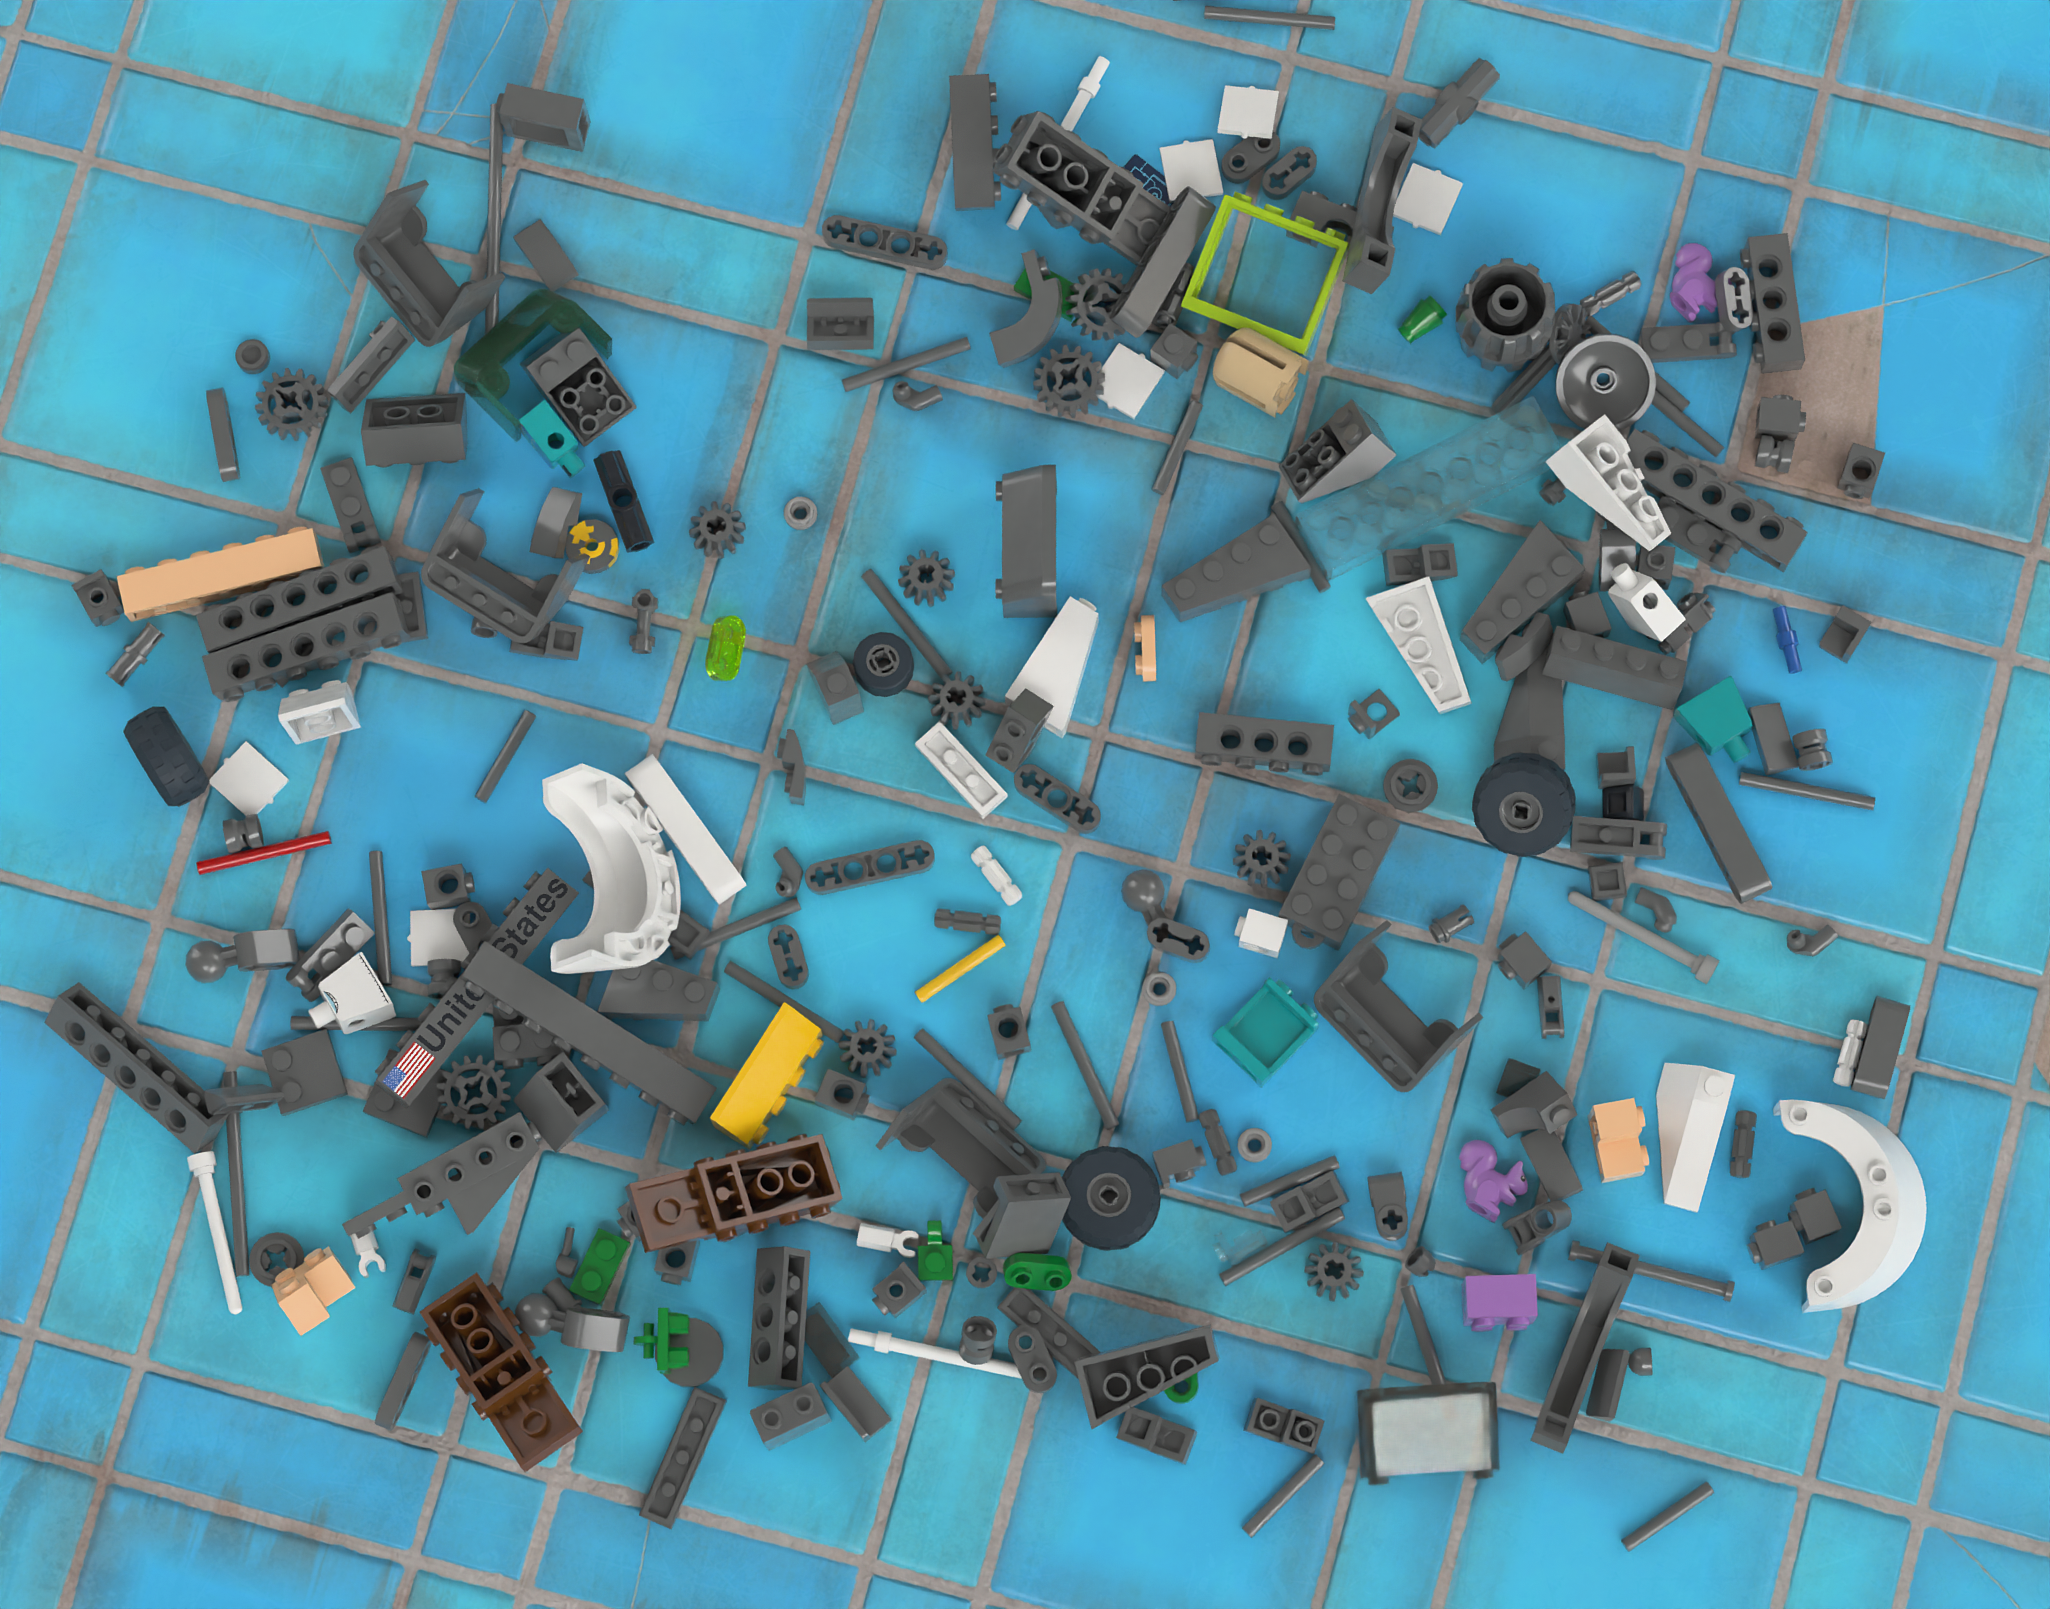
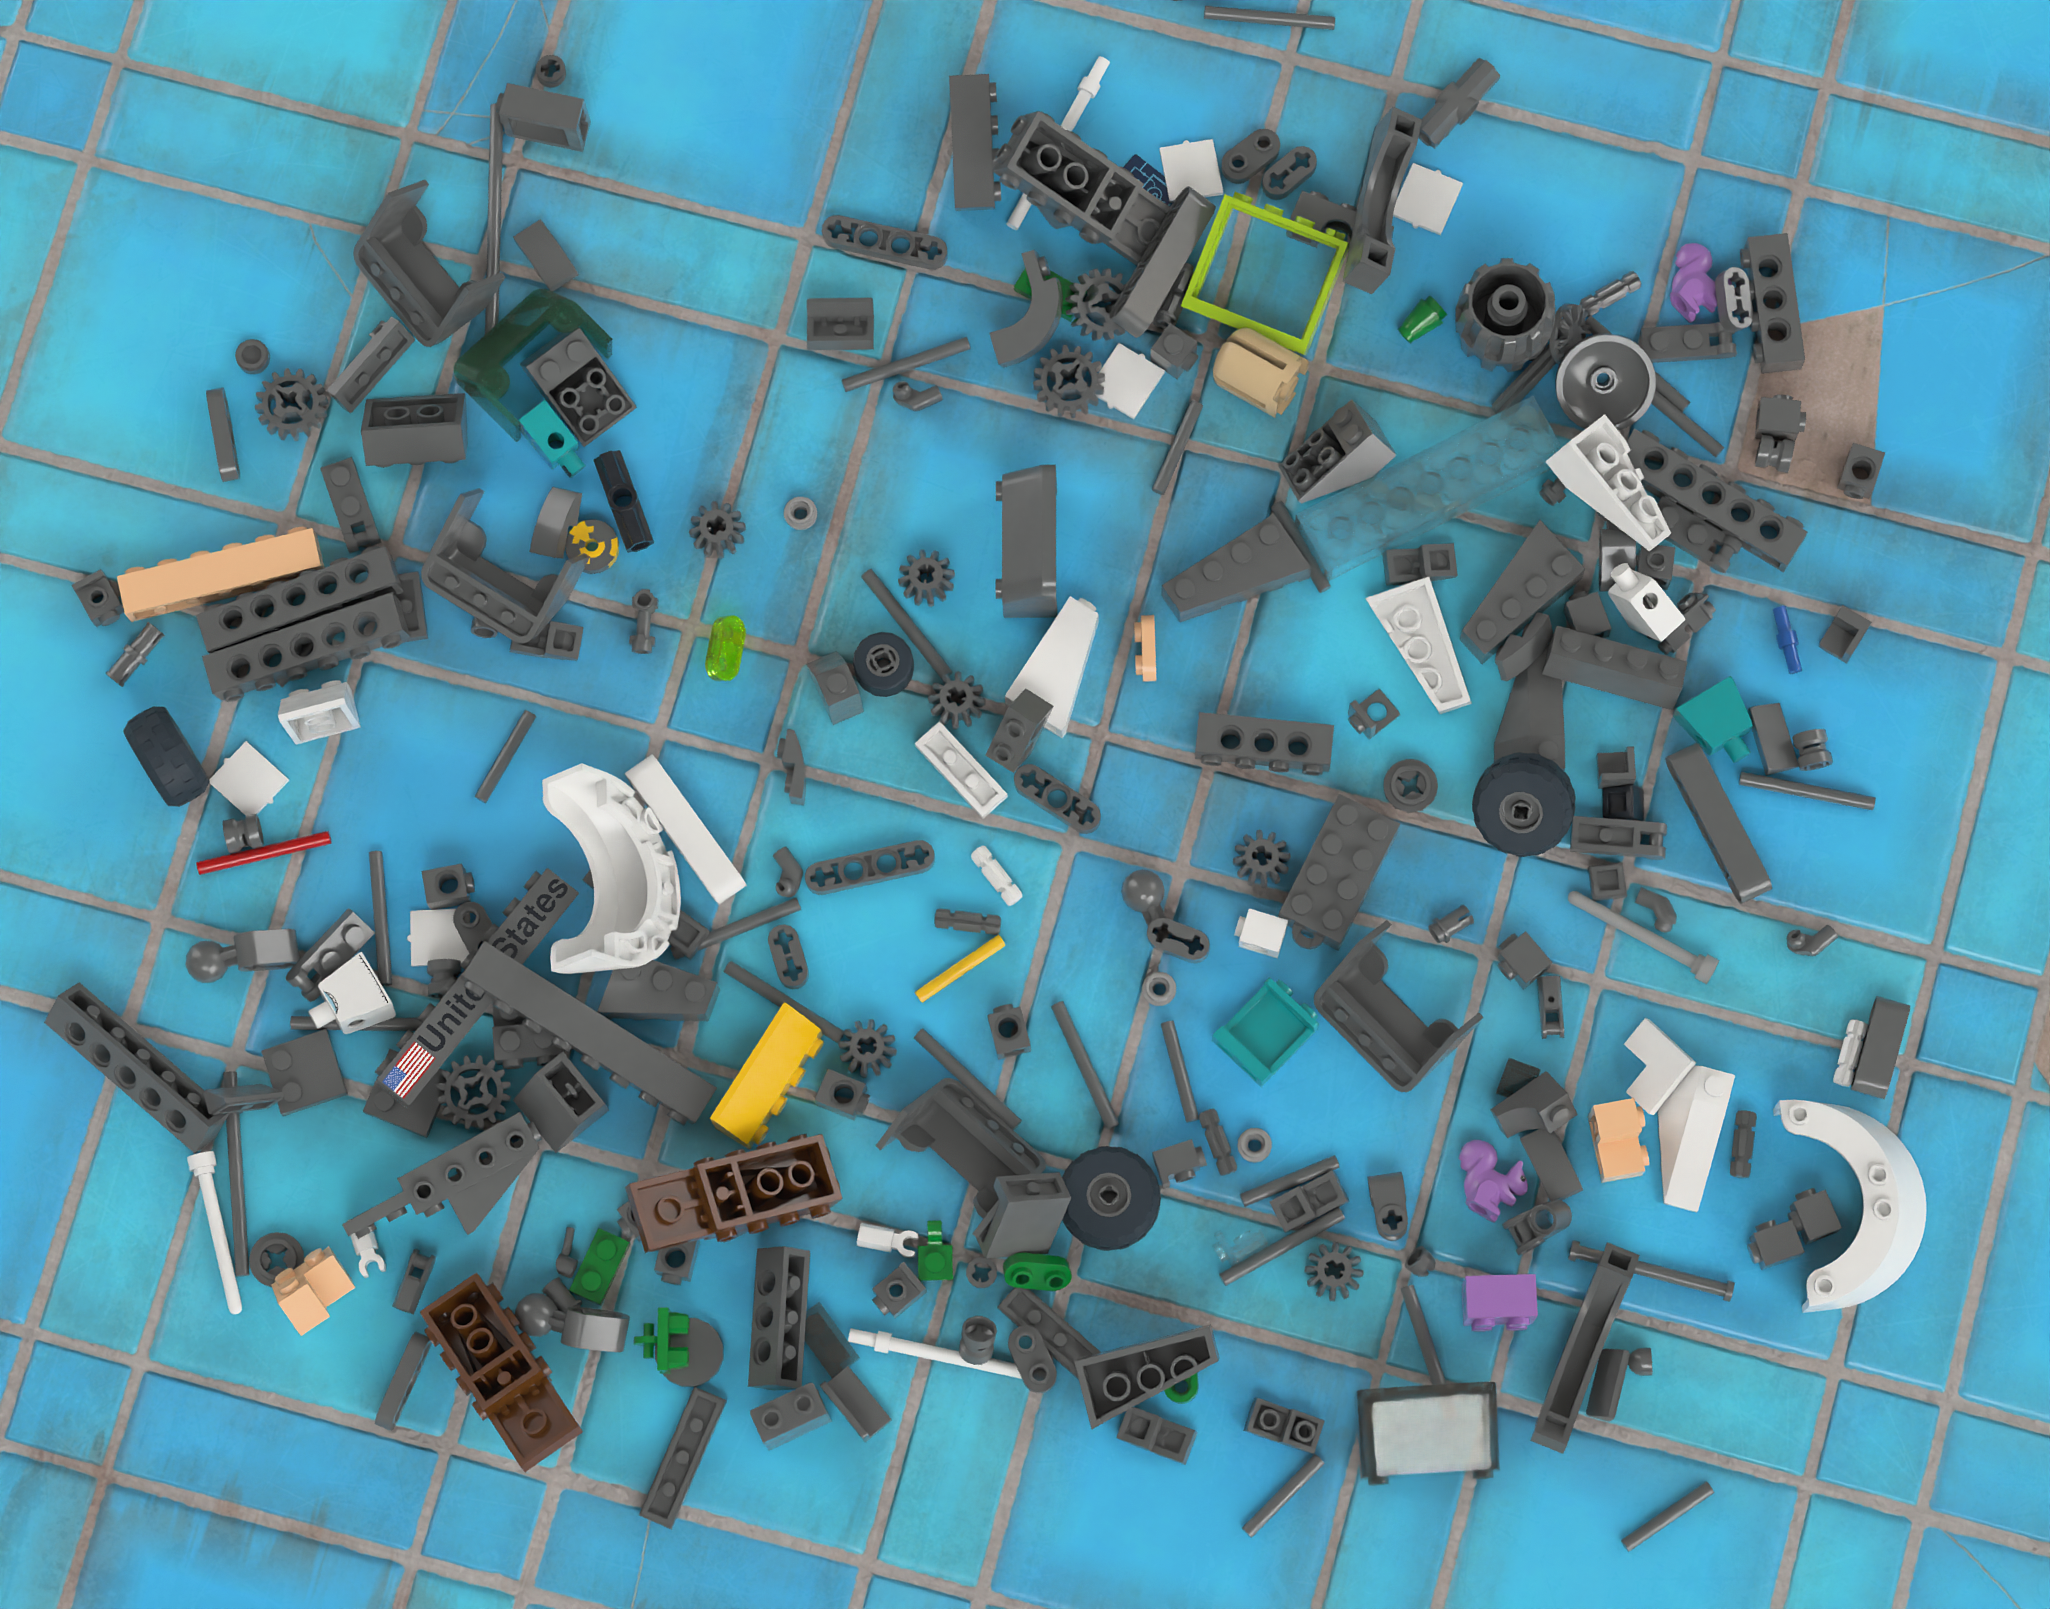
(558, 77): none -> dark grey bush
(1248, 112): white piece -> none
(1665, 1066): none -> white tile

